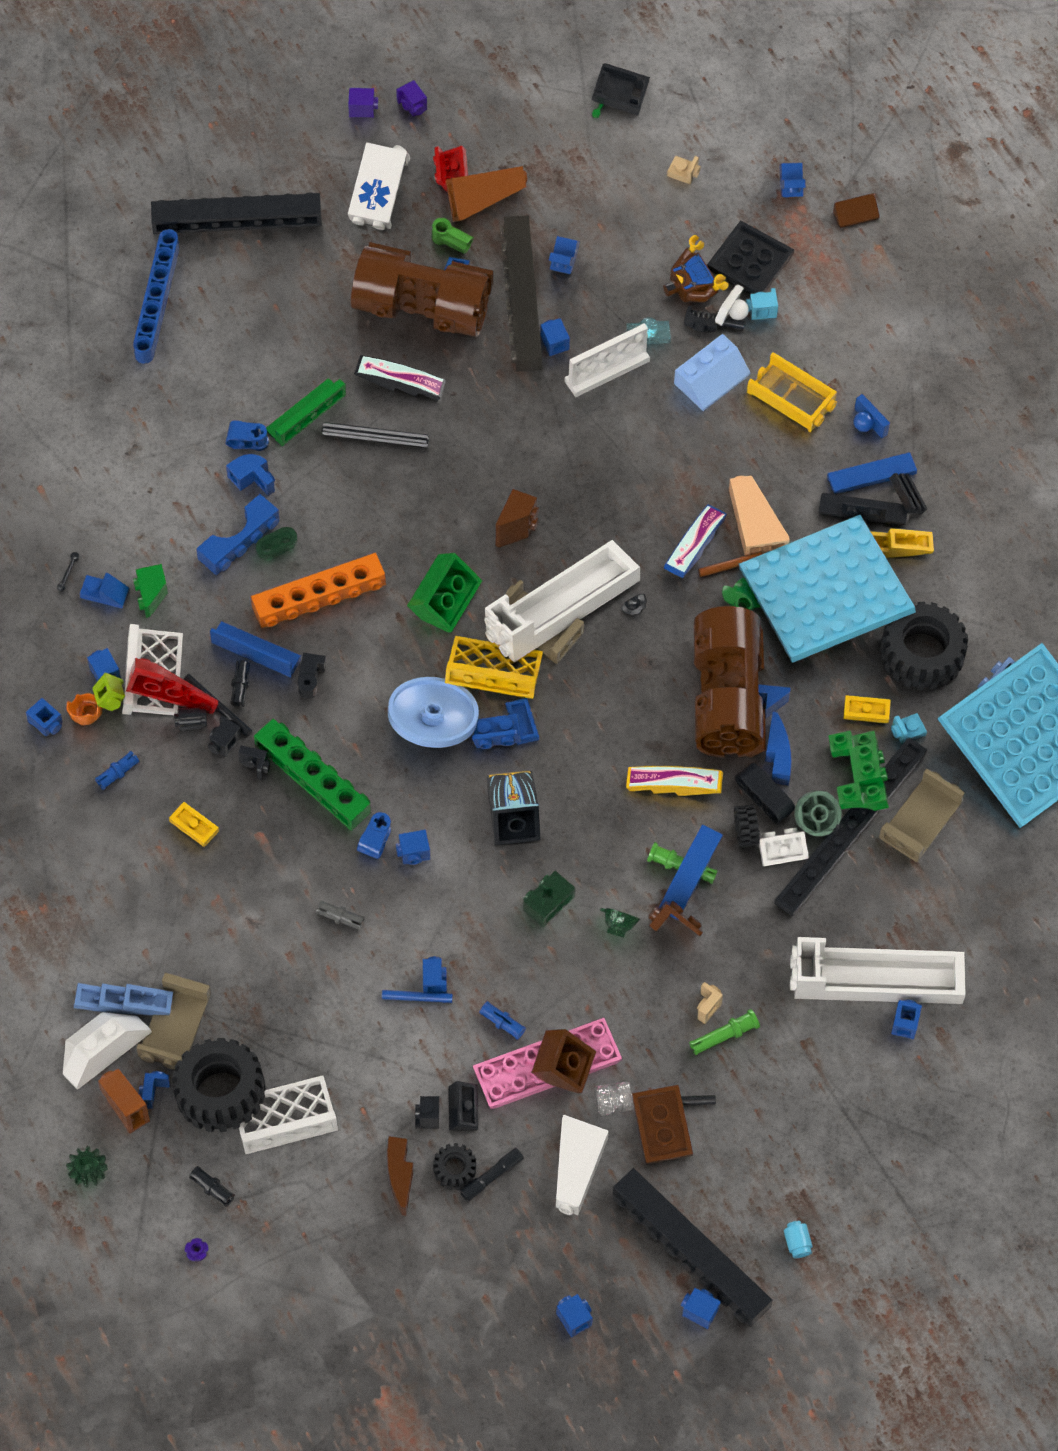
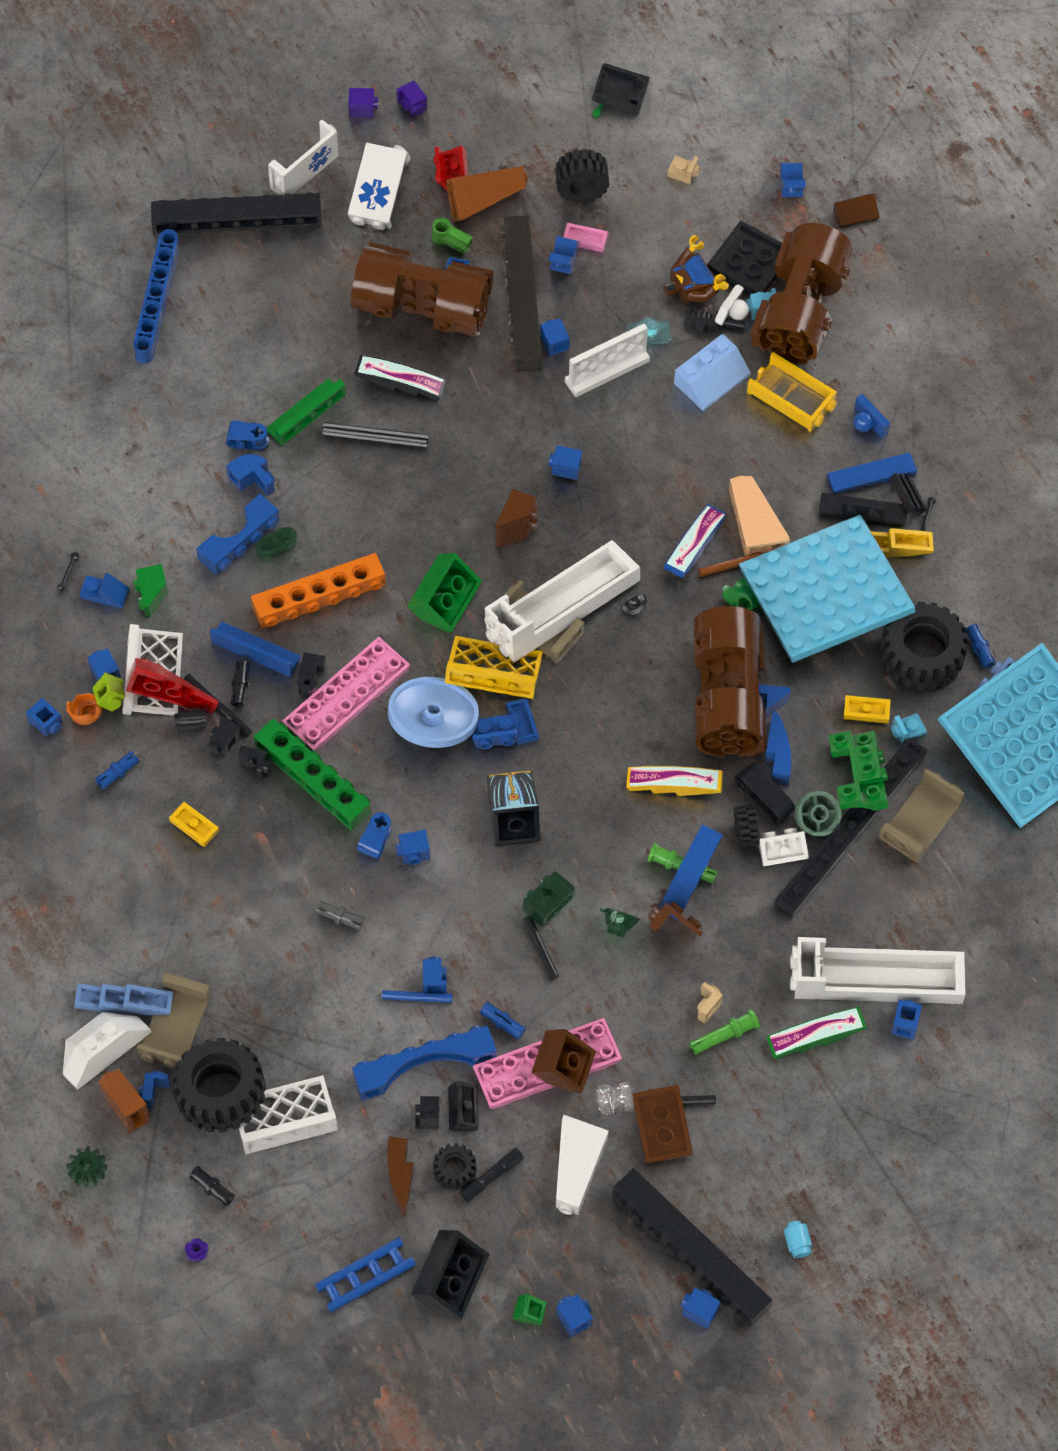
(307, 166): none -> white panel
(346, 694): none -> bright pink plate
(368, 1260): none -> blue bar
(450, 1273): none -> black slope
(470, 1048): none -> blue arch
(529, 1309): none -> green slope
(541, 948): none -> black bar
(566, 462): none -> blue brick
(582, 176): none -> black tyre
(589, 237): none -> bright pink tile
(813, 266): none -> reddish brown cylinder
(817, 1031): none -> slope
(931, 500): none -> black hinge
(980, 646): none -> blue pin

